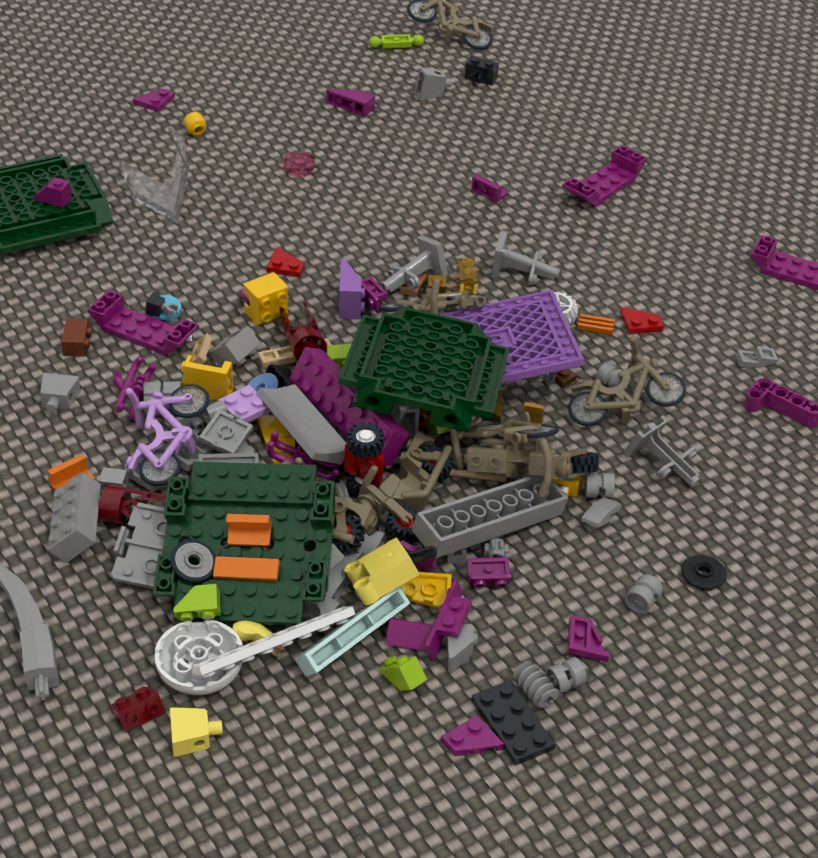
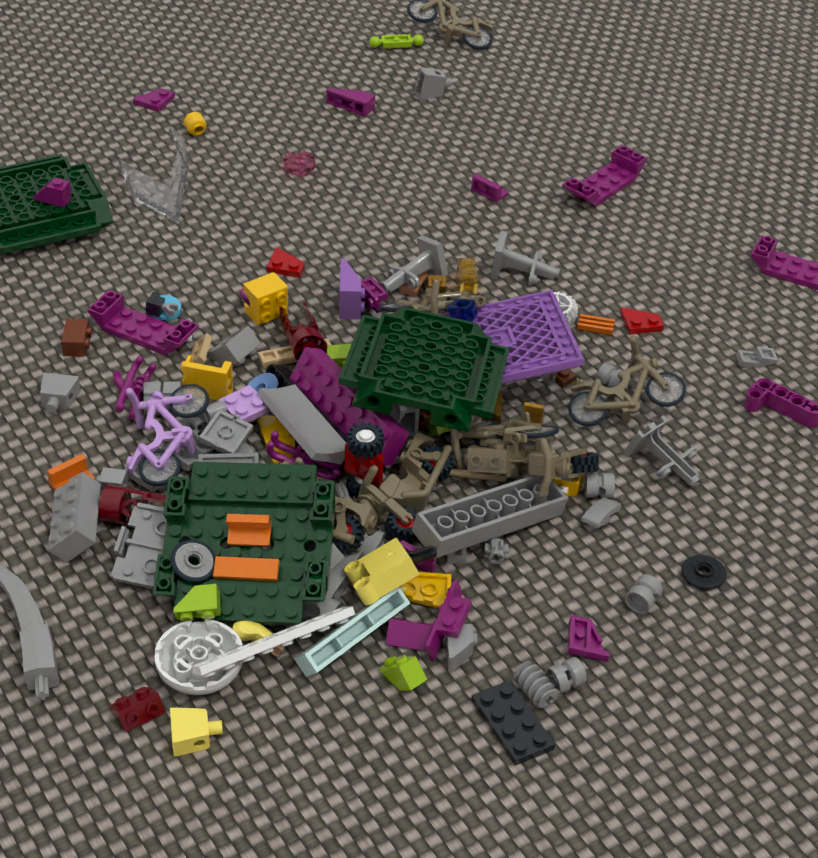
(463, 309): none -> clear blue brick
(471, 738): magenta wing -> none
(481, 70): black brick -> none
(488, 571): magenta bracket -> none

